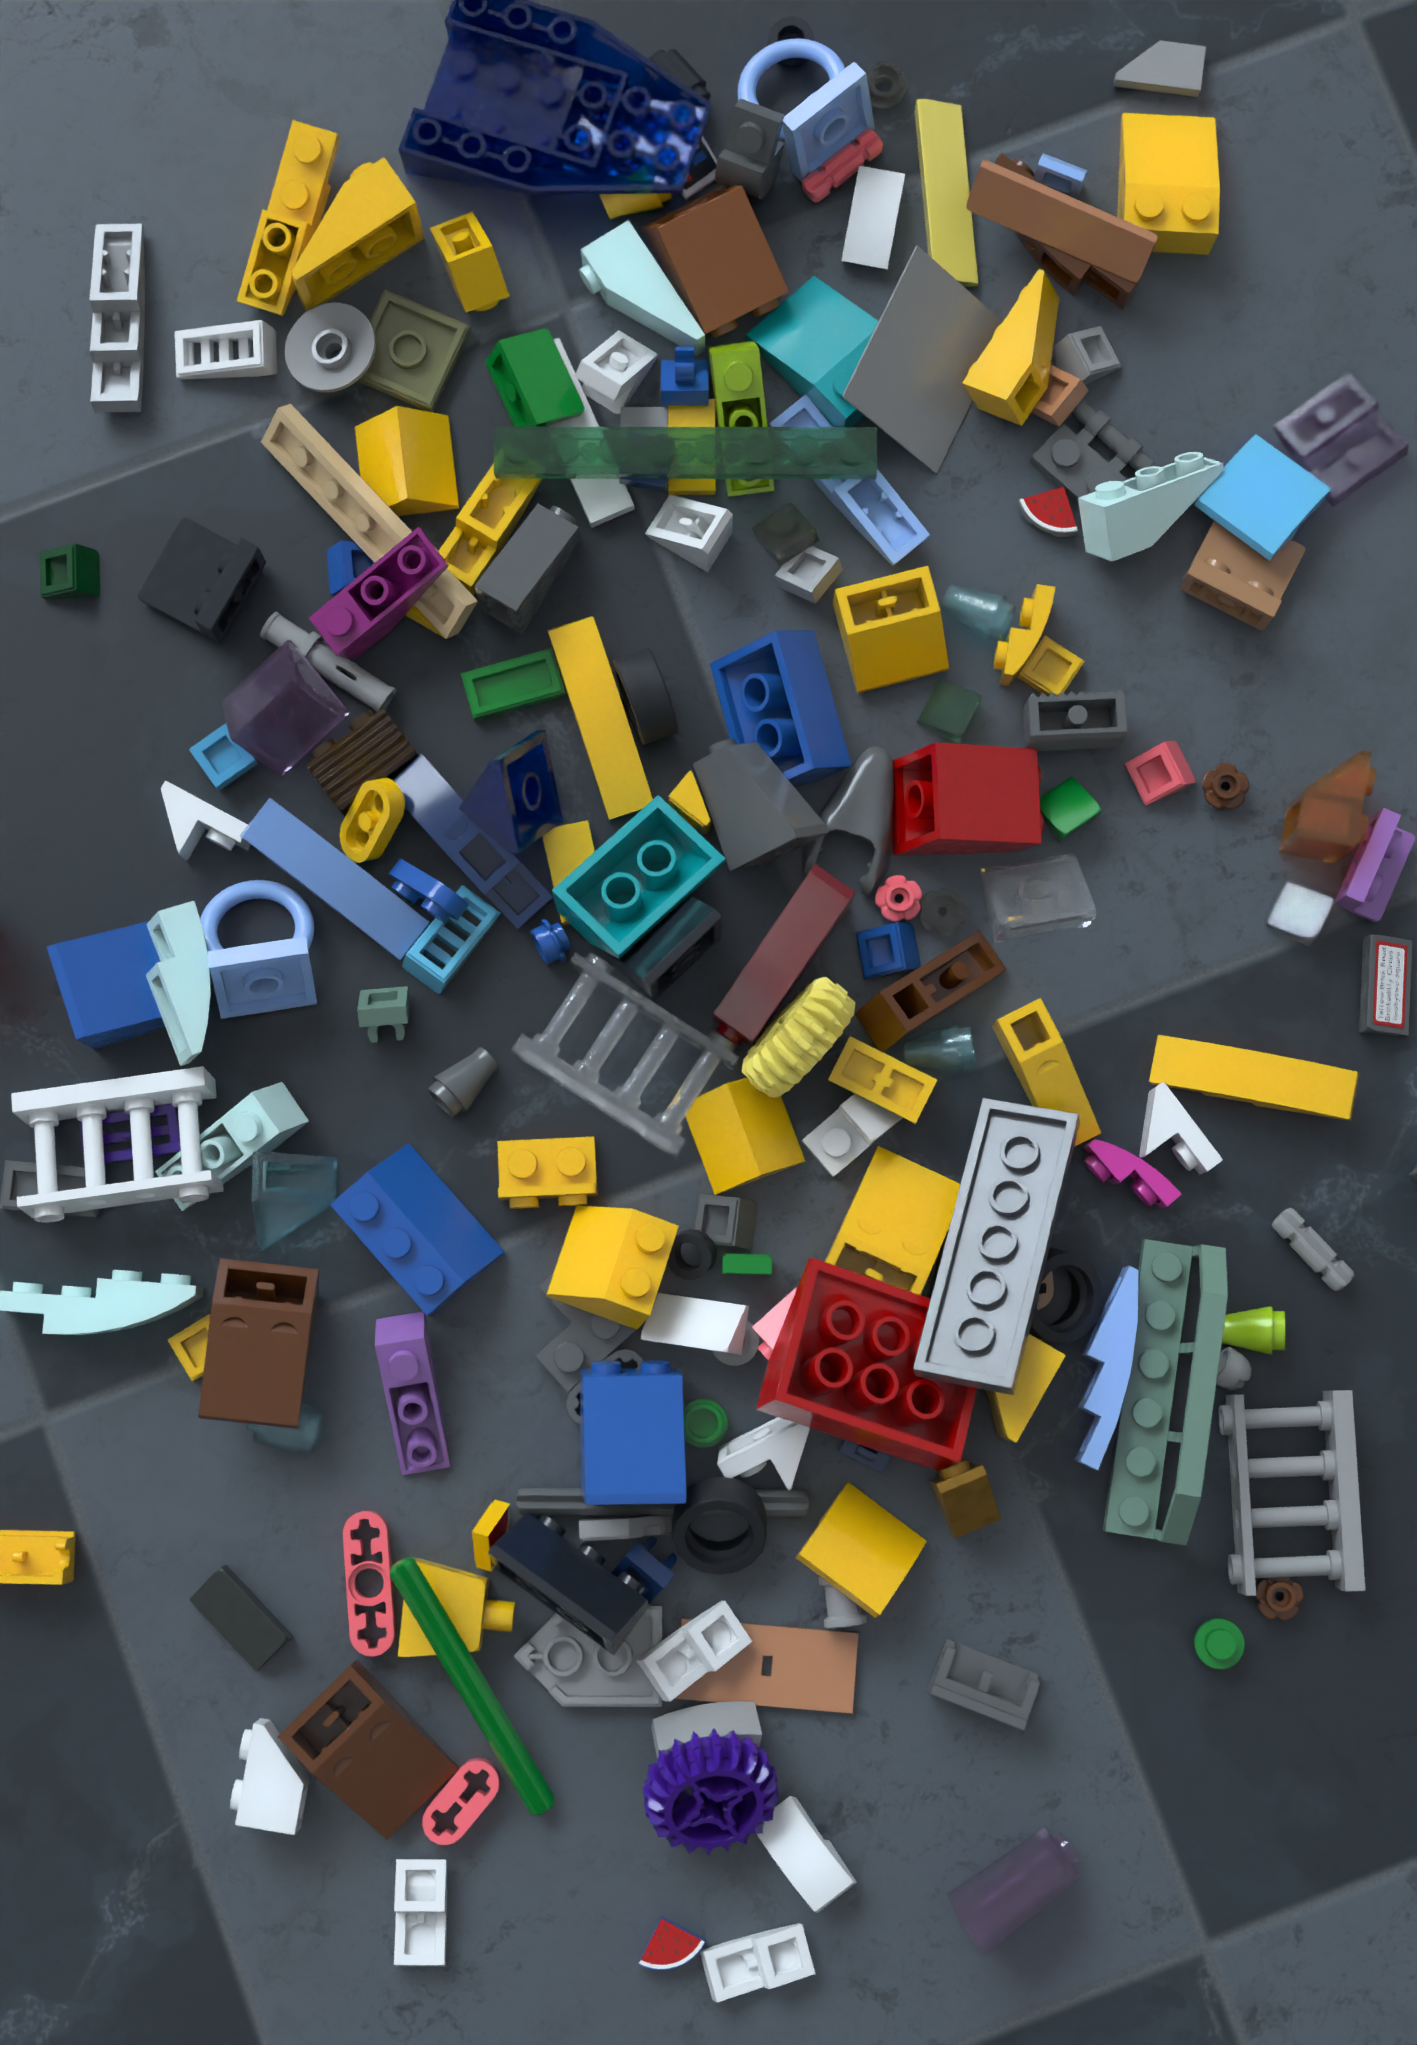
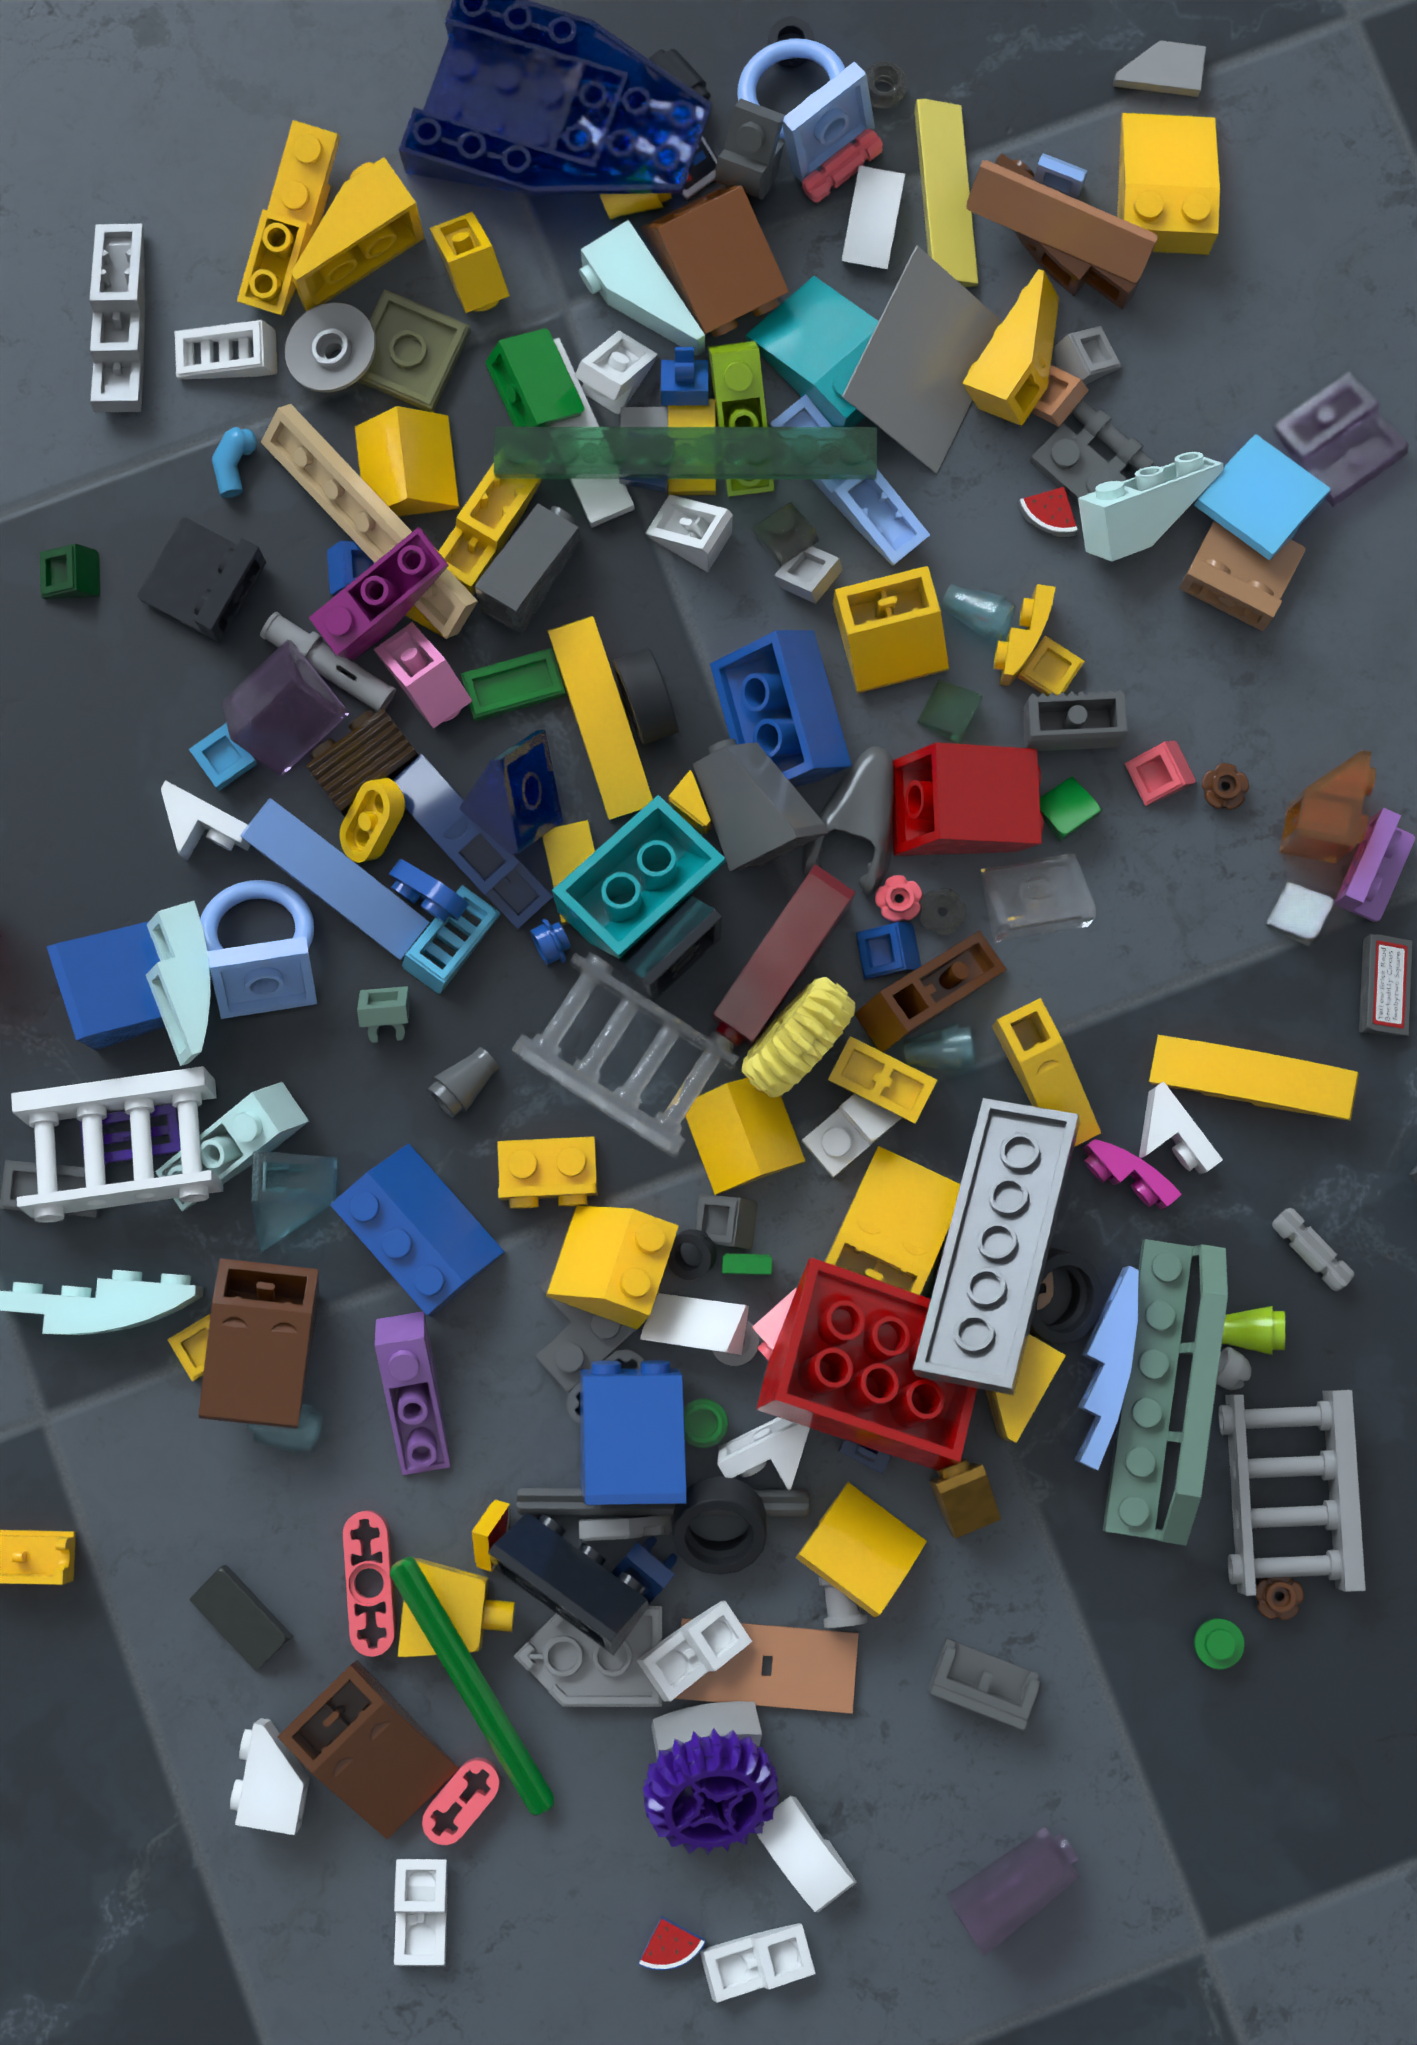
(226, 457): none -> dark azure arm
(423, 675): none -> bright pink slope

